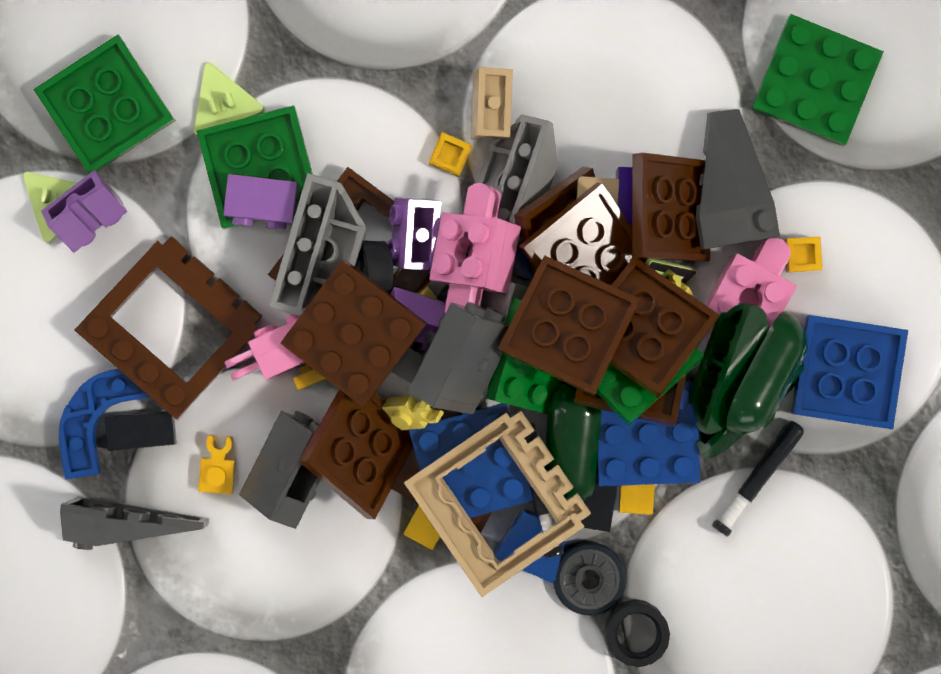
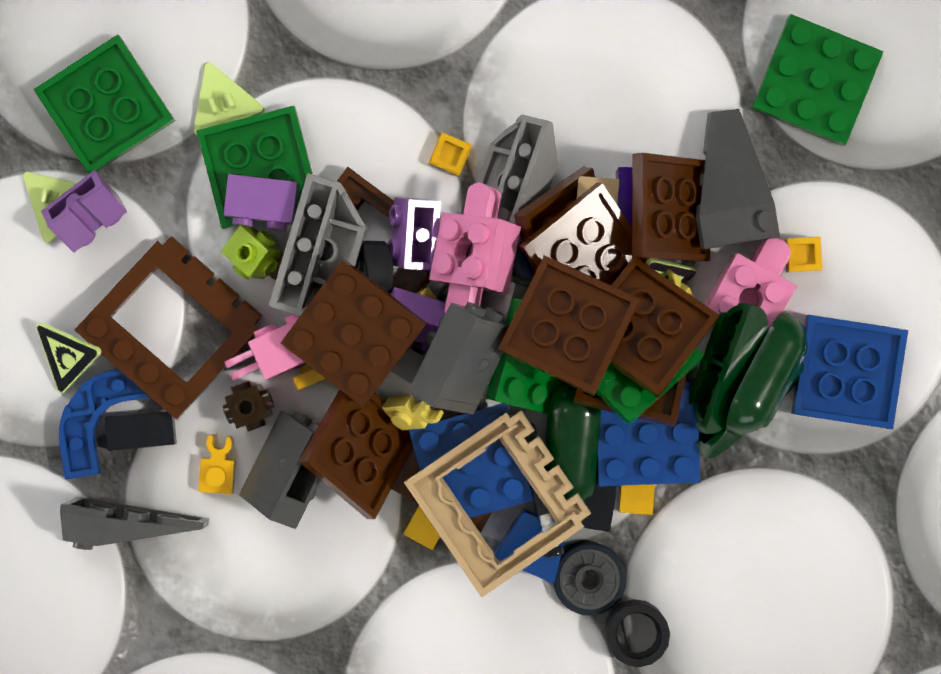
(66, 355): none -> black piece
(252, 253): none -> lime brick
(261, 406): none -> dark brown brick
(491, 103): tan panel -> none
(766, 467): black piece -> none

